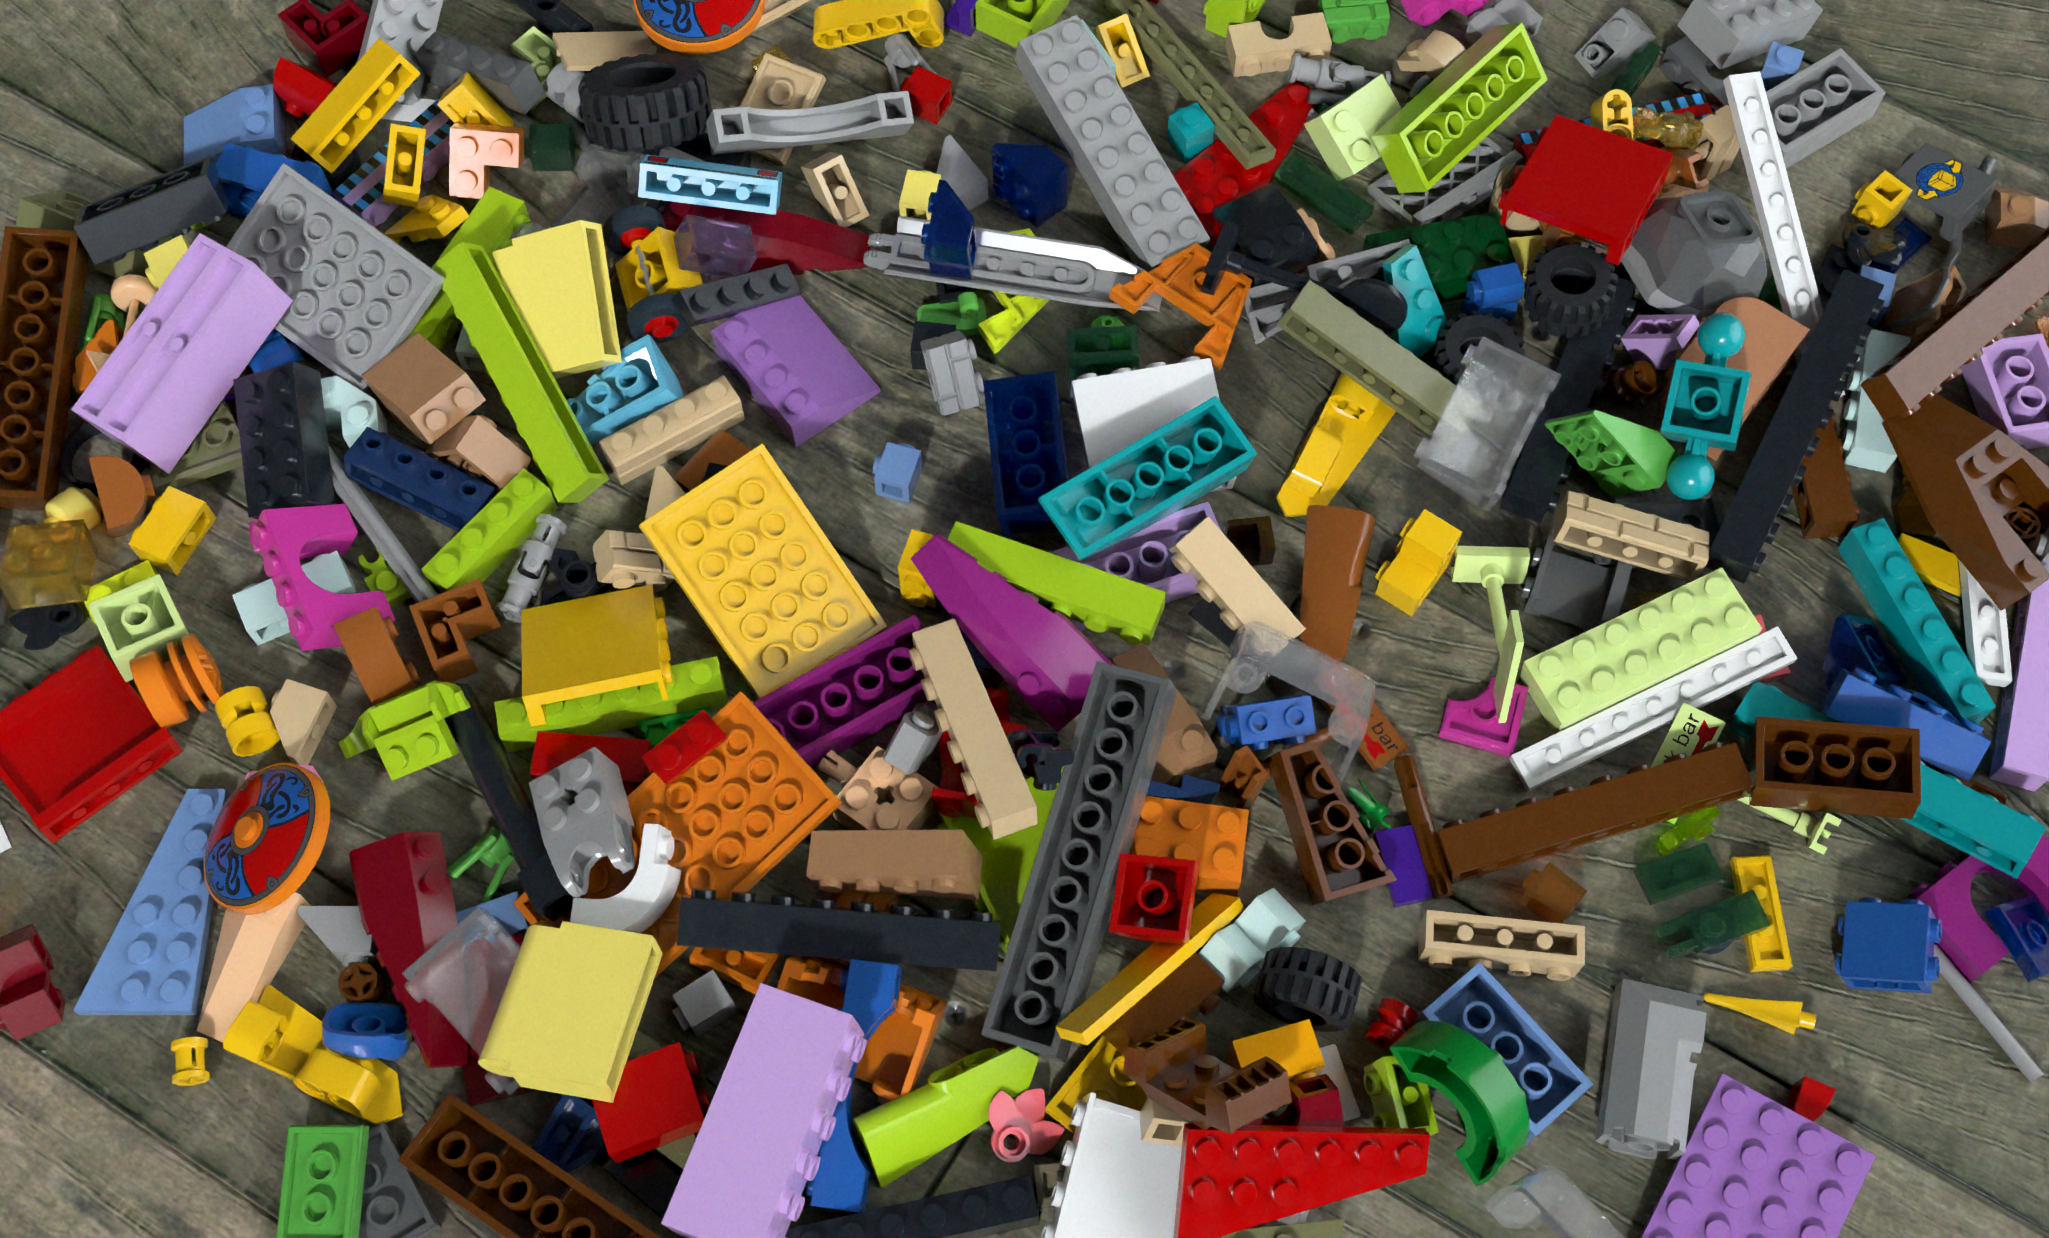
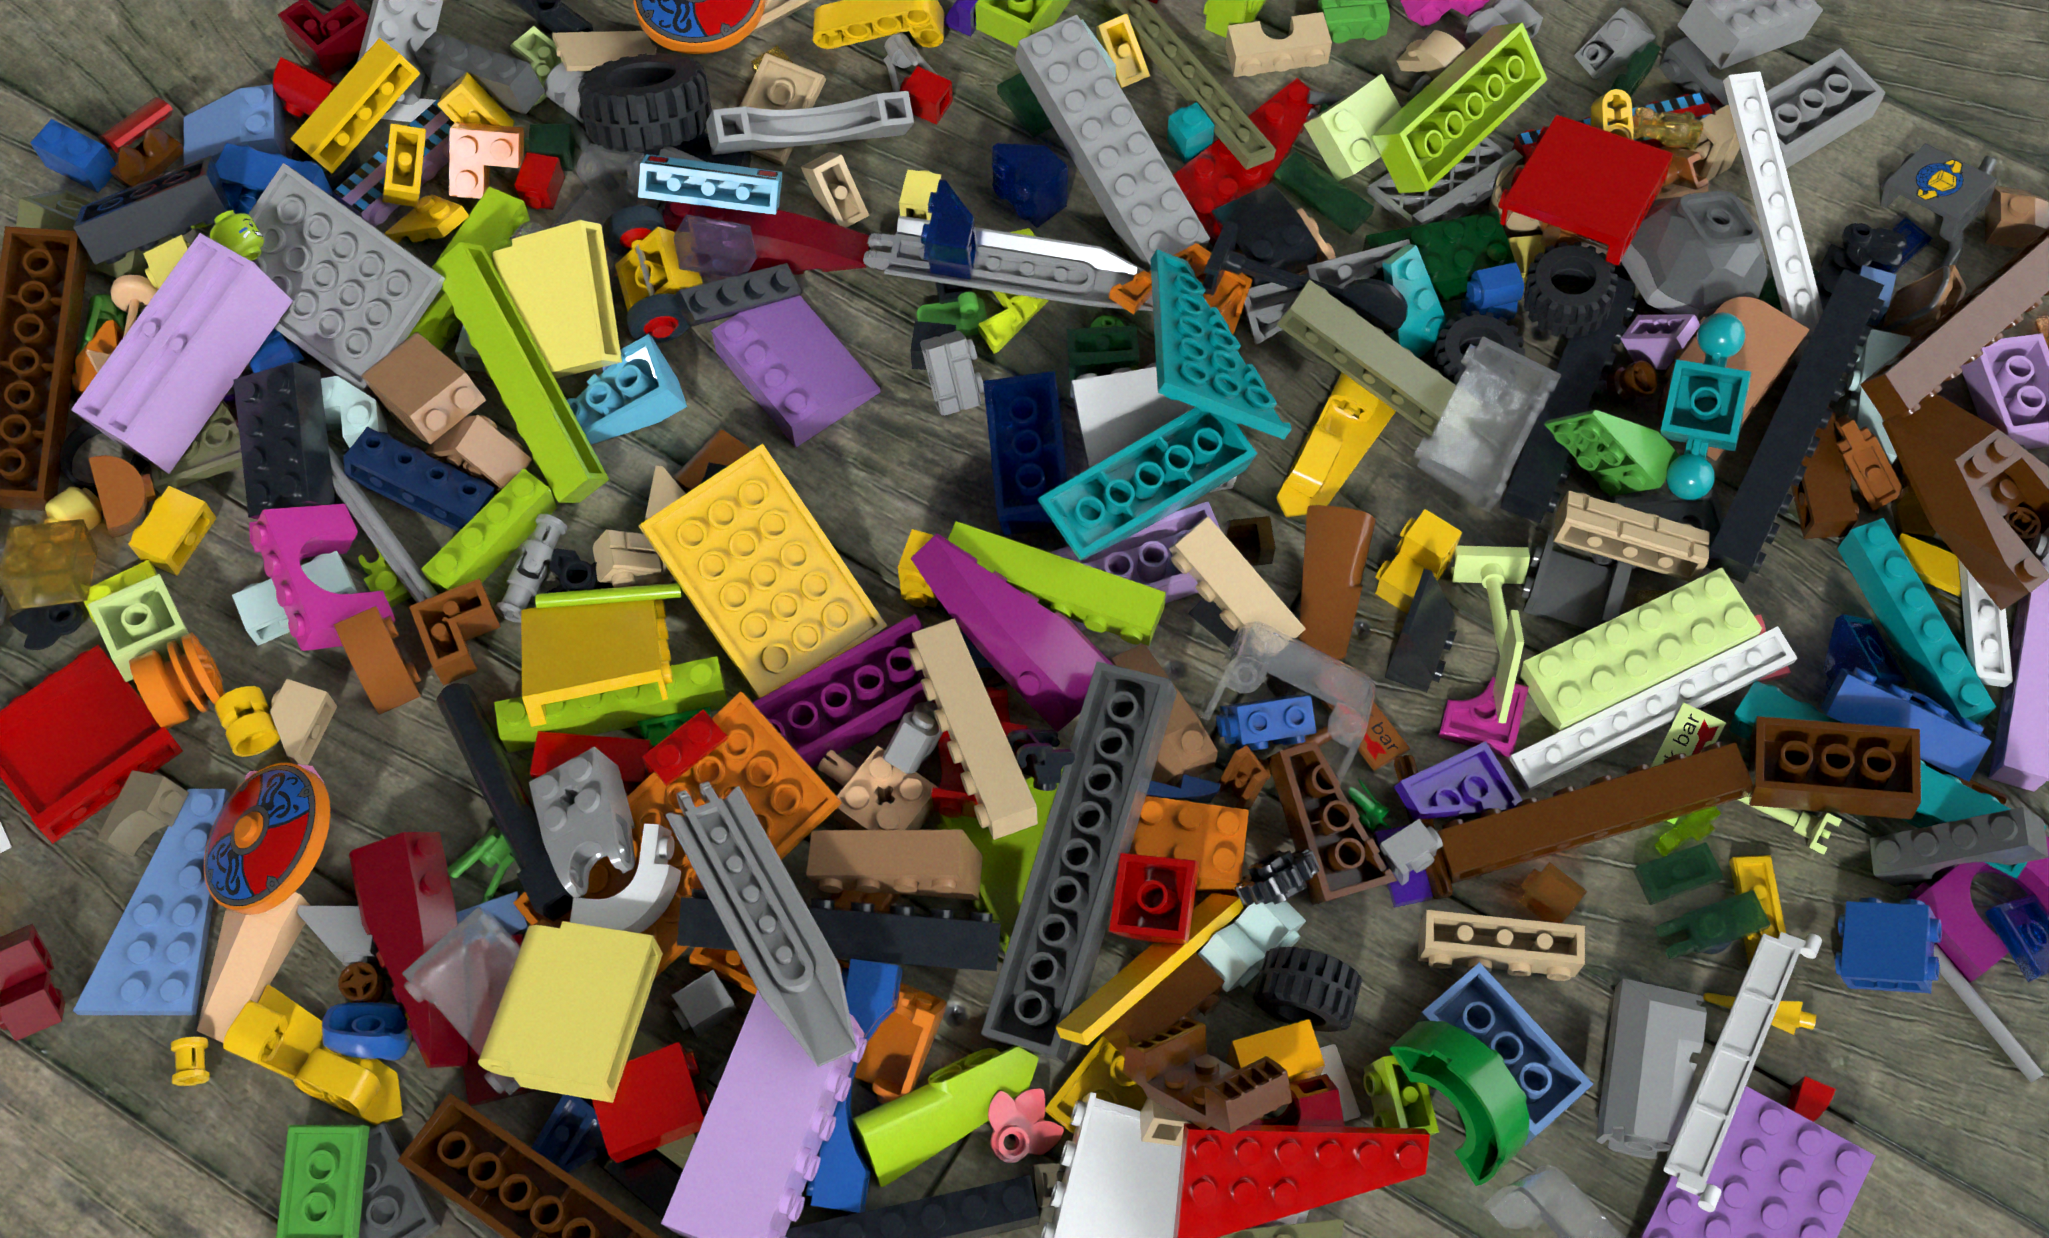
(74, 155): none -> blue brick
(136, 124): none -> red slope
(140, 810): none -> dark tan arch
(147, 159): none -> reddish brown tile
(238, 234): none -> lime head
(409, 728): lime plate -> none
(539, 181): none -> red brick
(608, 595): none -> lime bar
(672, 430): tan brick -> none
(766, 920): none -> light grey hinge
(897, 471): medium blue brick -> none
(962, 174): light grey slope -> none
(1024, 104): none -> clear green plate
(1200, 355): none -> teal wing
(1277, 877): none -> black gear
(1343, 76): light grey piece -> none
(1392, 1022): red wheel -> none
(1410, 850): none -> light grey brick
(1423, 637): none -> black slope
(1459, 786): none -> dark purple wing
(1733, 1062): none -> white piece
(1780, 64): medium blue brick -> none
(1867, 464): none -> dark orange hinge
(1880, 200): yellow brick -> none
(1996, 837): none -> dark grey arch

